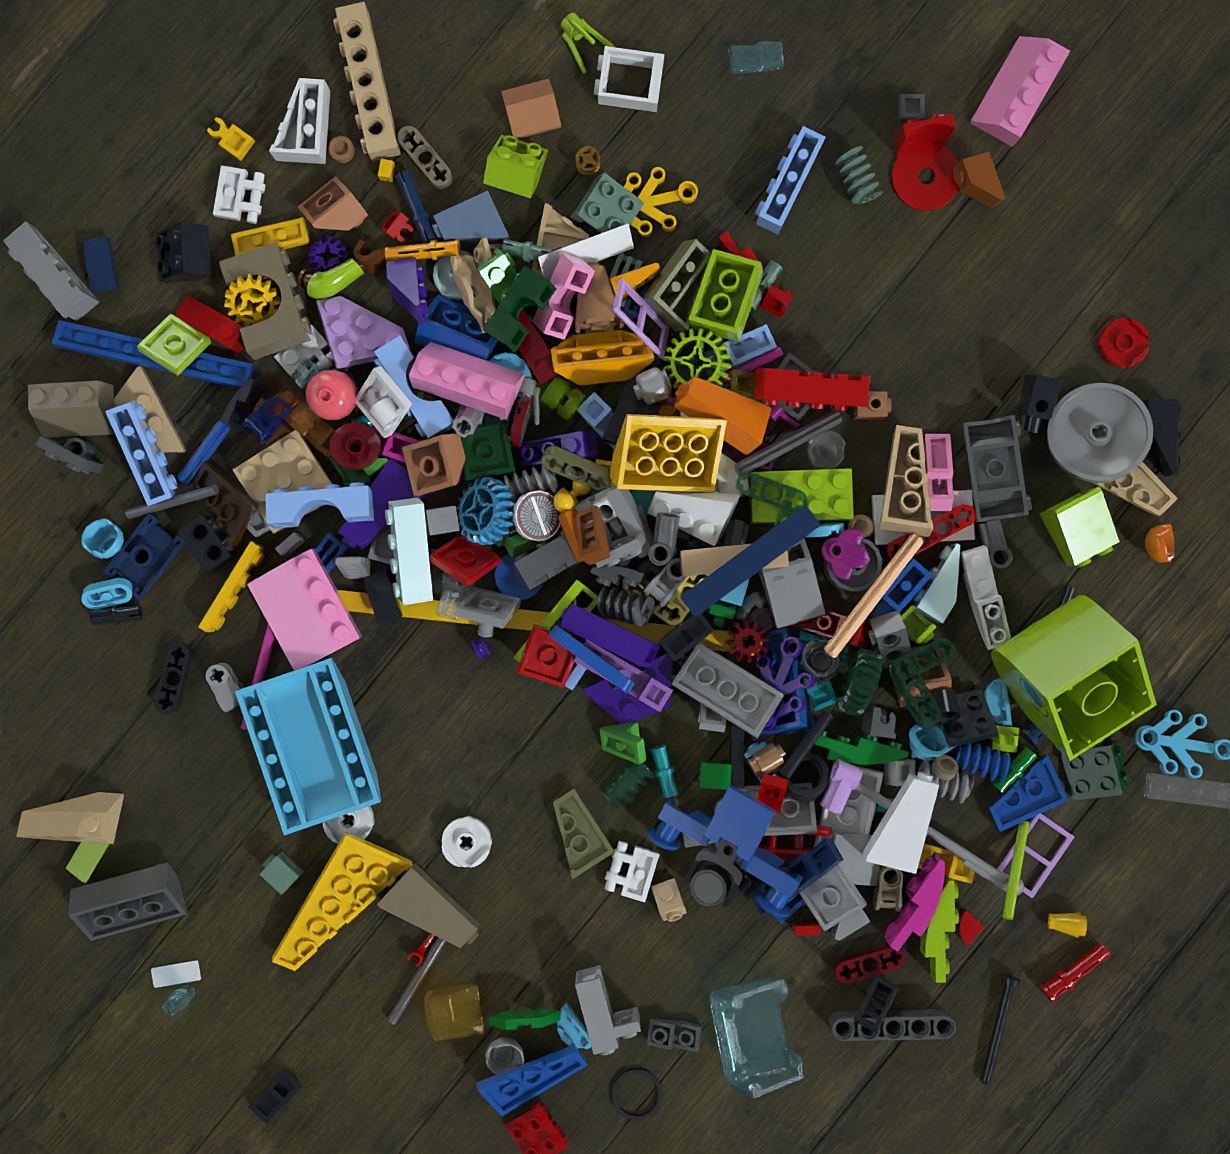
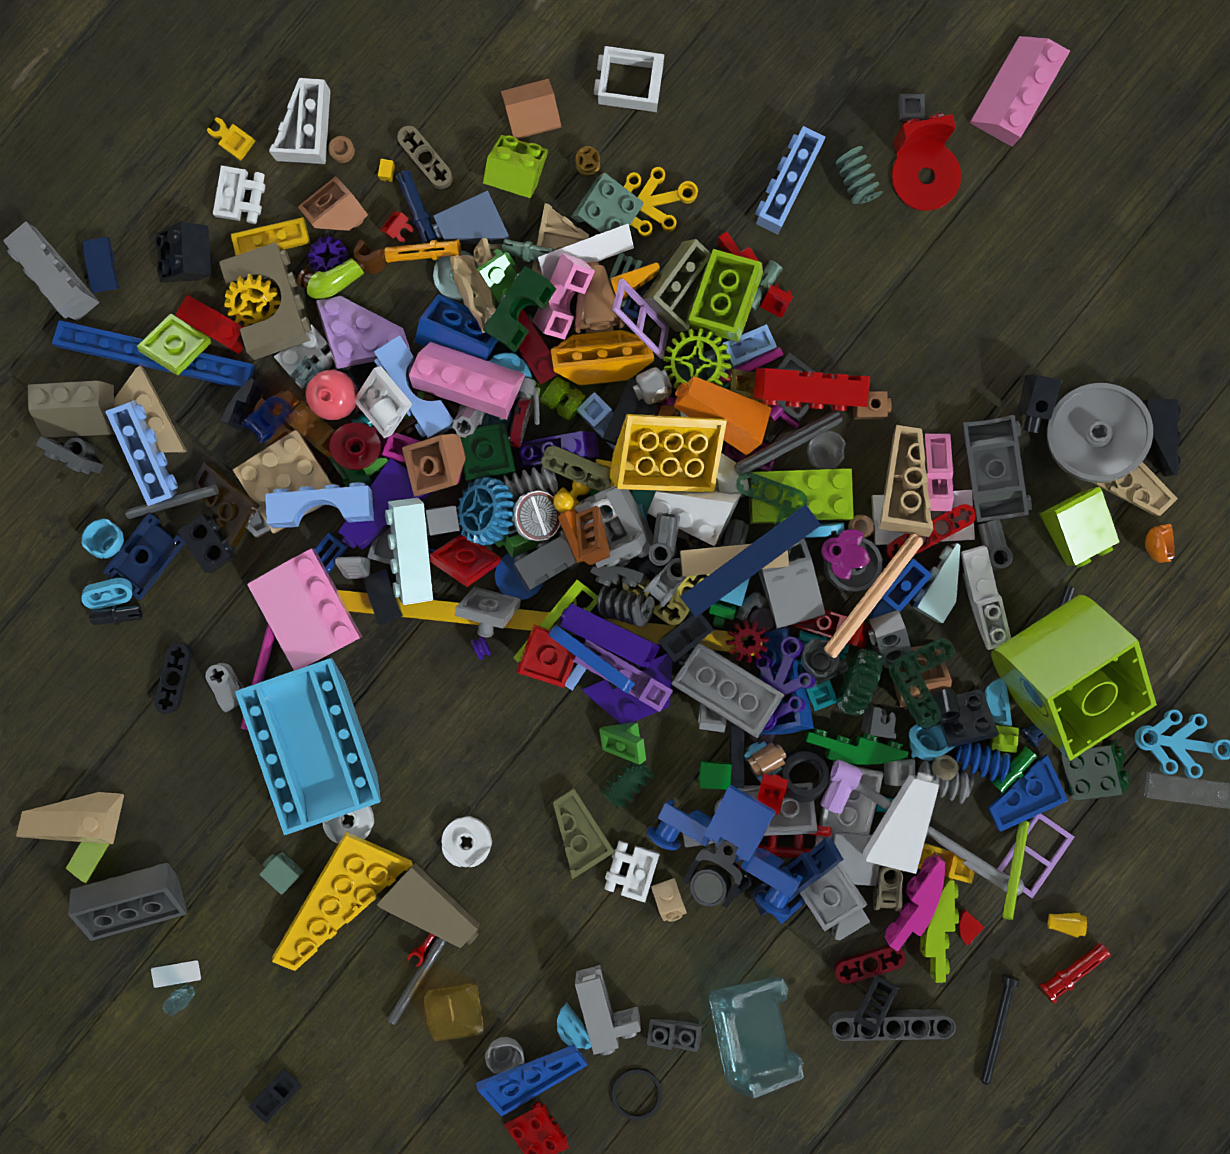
(203, 453): blue axle -> none
(228, 594): yellow plate -> none
(290, 544): light grey tile -> none
(352, 19): tan brick -> none
(408, 286): dark purple slope -> none
(451, 596): clear piece -> none
(511, 1020): green tile -> none
(578, 28): lime plant -> none
(664, 771): teal pin -> none
(757, 58): clear light blue slope -> none
(806, 744): black piece -> none
(806, 927): red tile -> none
(917, 626): lime bracket -> none
(979, 179): dark orange slope -> none
(1123, 342): red tile -> none

